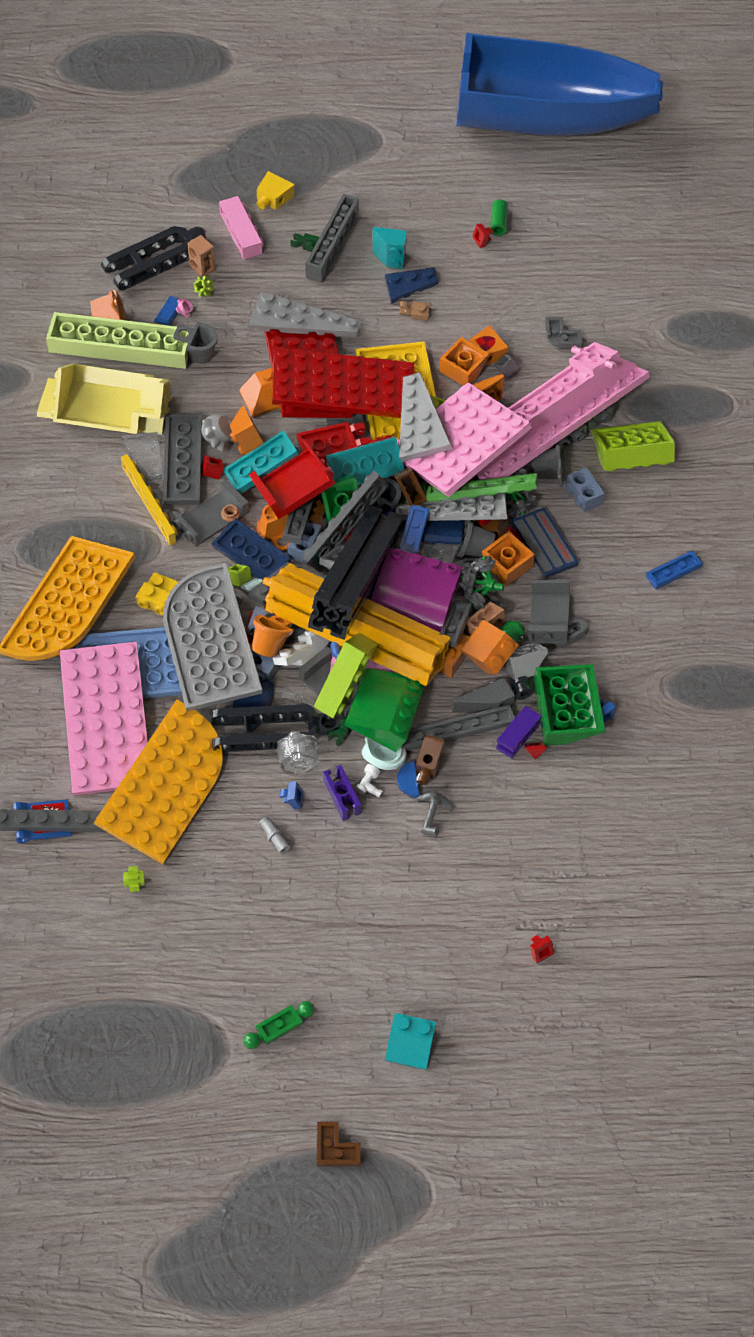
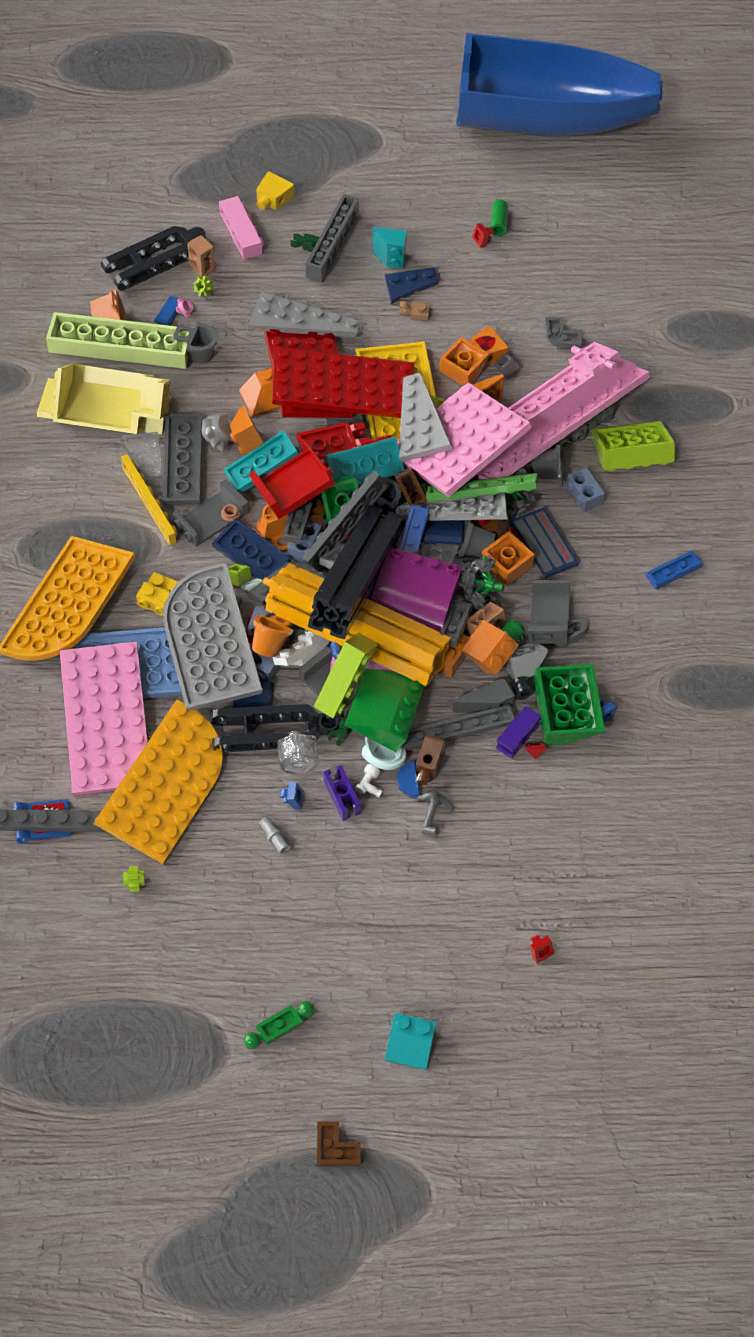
(212, 467): red slope -> none

